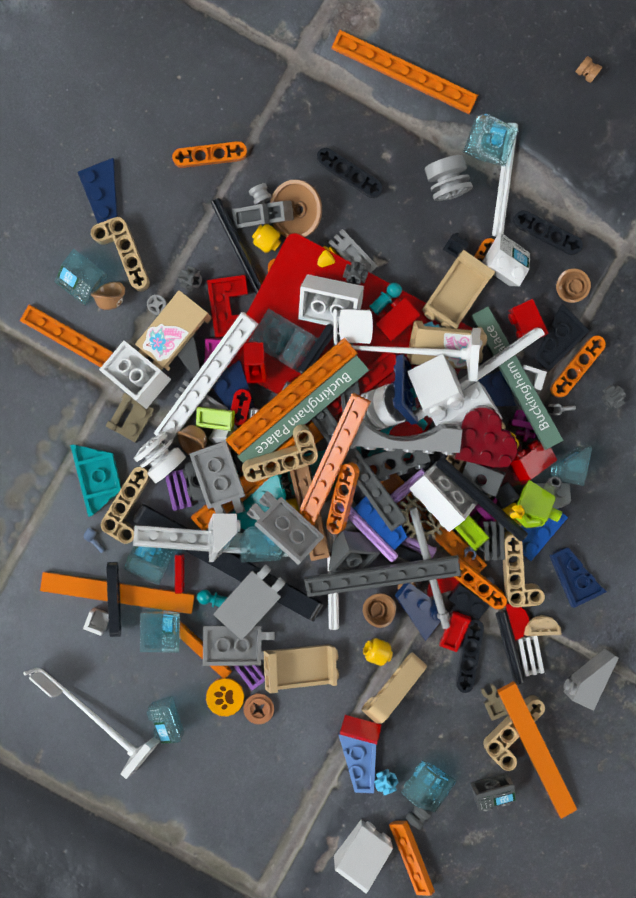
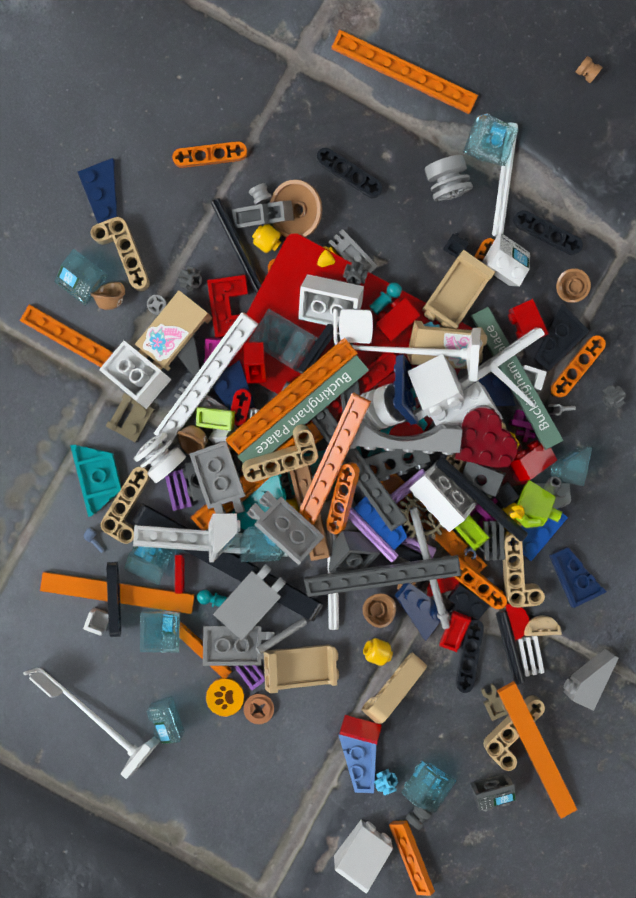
(280, 636): none -> light grey bar
(494, 369): none -> white sticker

